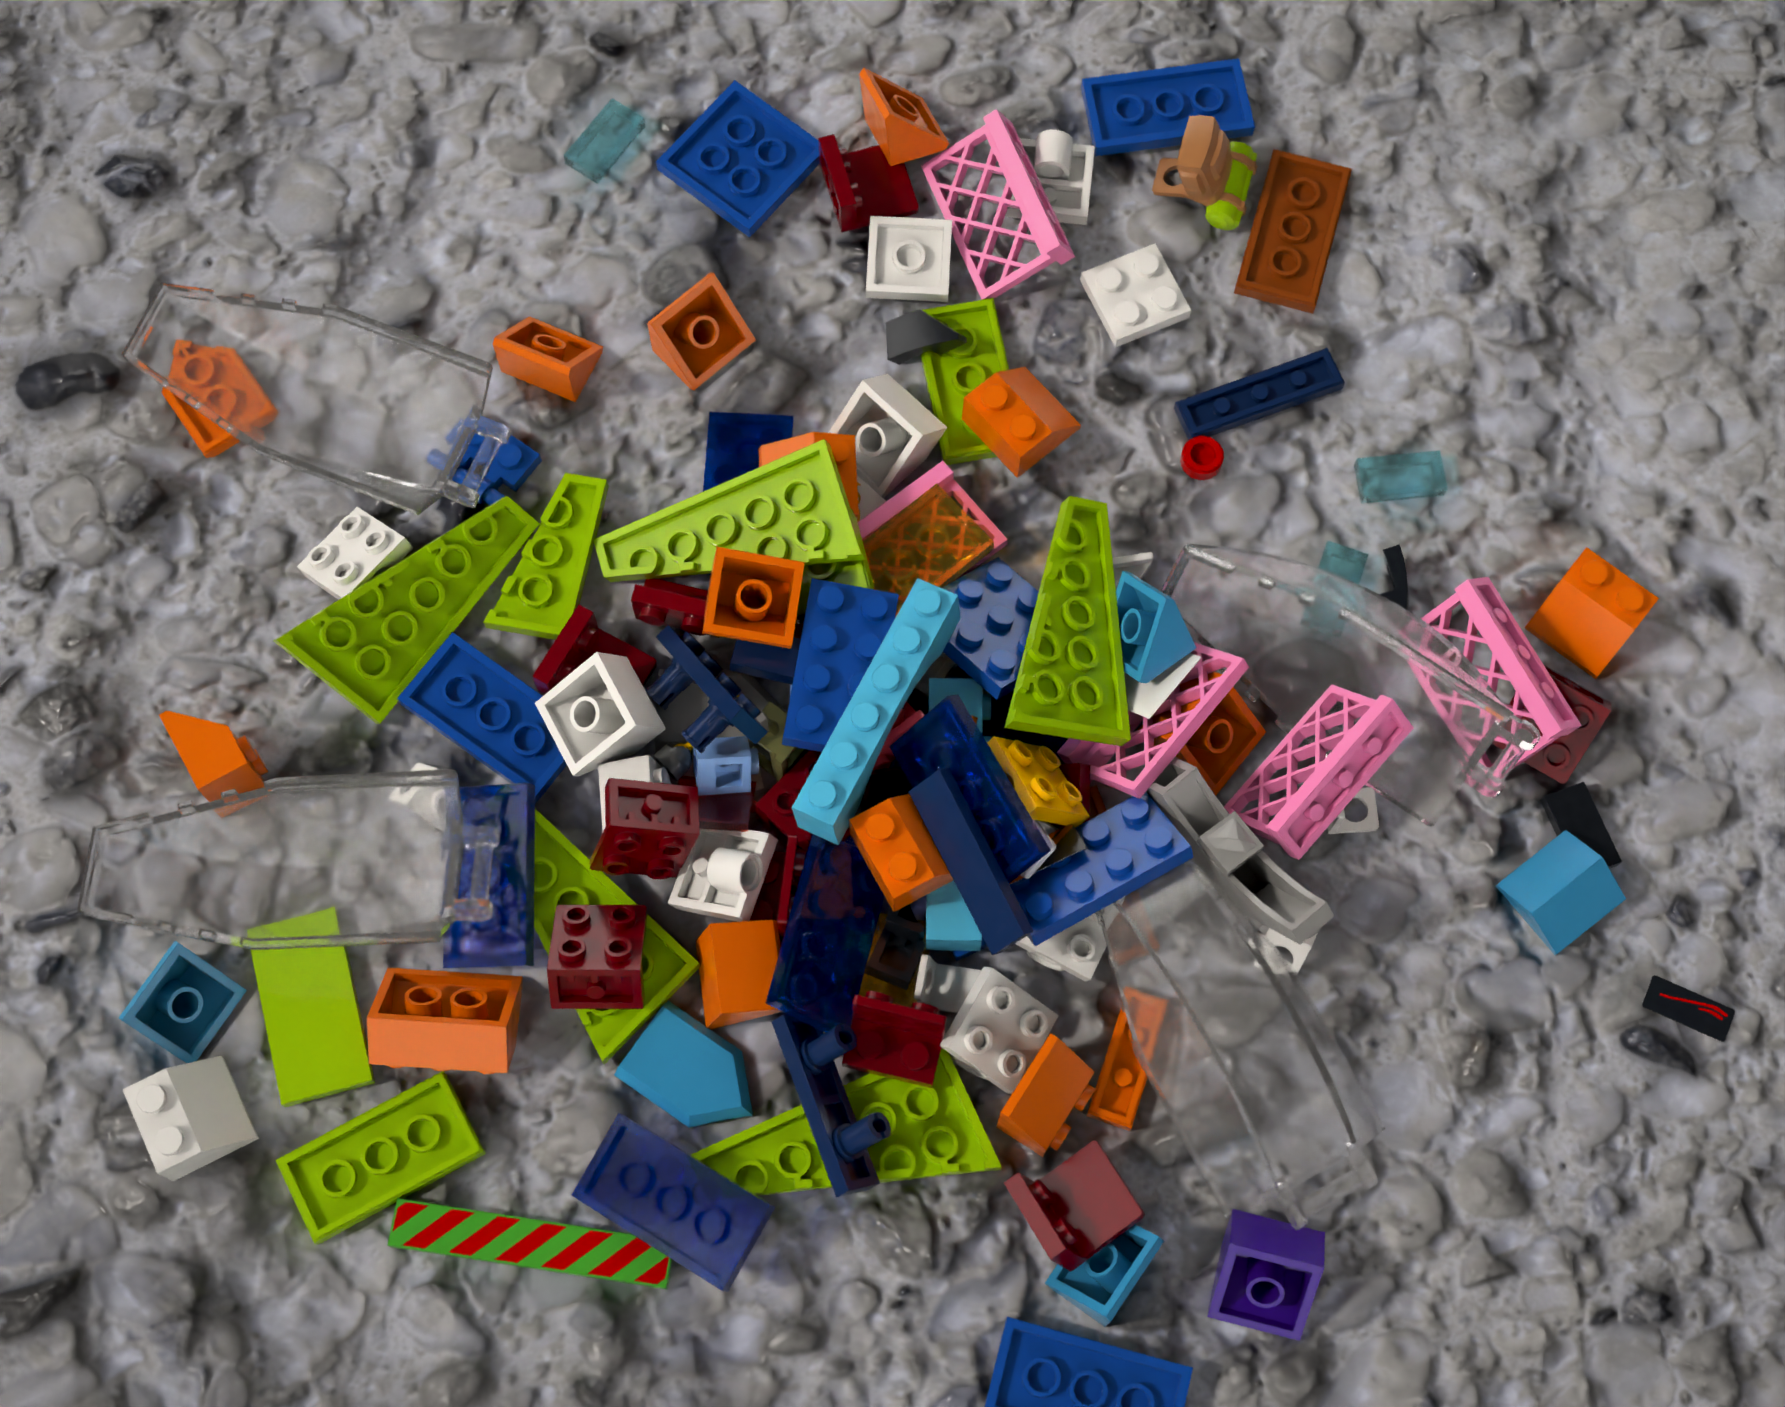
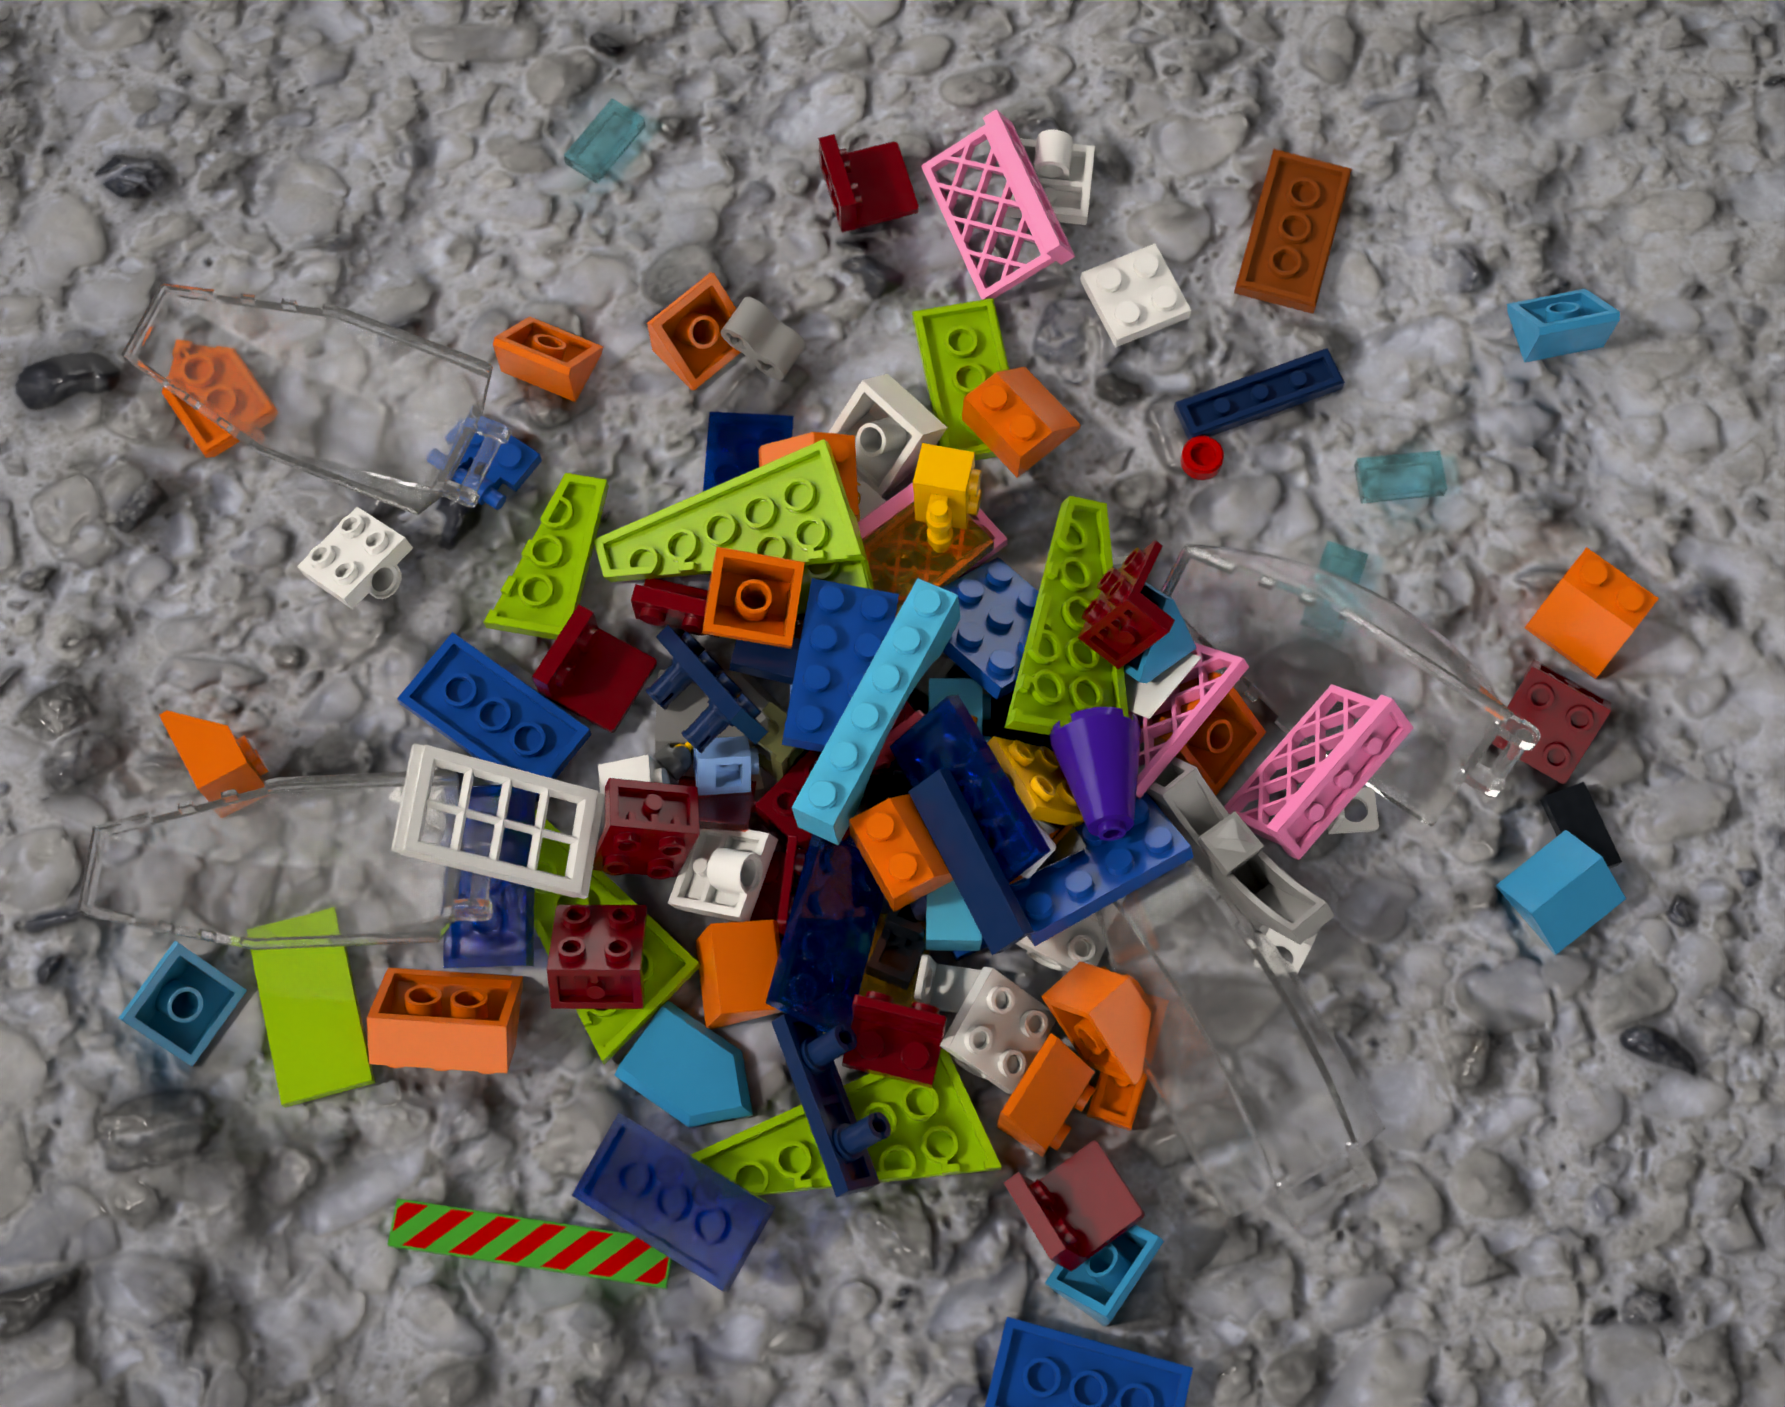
(190, 1116): white slope -> none
(380, 1157): lime tile -> none
(394, 623): lime wing -> none
(416, 801): none -> white piece
(599, 713): white slope -> none
(741, 158): blue plate -> none
(763, 338): none -> light grey axle
(899, 120): orange slope -> none
(908, 258): white plate -> none
(918, 333): black slope -> none
(945, 492): none -> yellow brick
(1101, 767): none -> dark purple cone
(1103, 1019): none -> orange slope
(1122, 619): none -> dark red bracket
(1154, 105): blue plate -> none
(1210, 171): medium nougat piece -> none
(1267, 1274): dark purple slope -> none
(1397, 572): black slope -> none
(1511, 653): bright pink fence -> none
(1561, 324): none -> dark azure slope
(1688, 1008): black sticker -> none

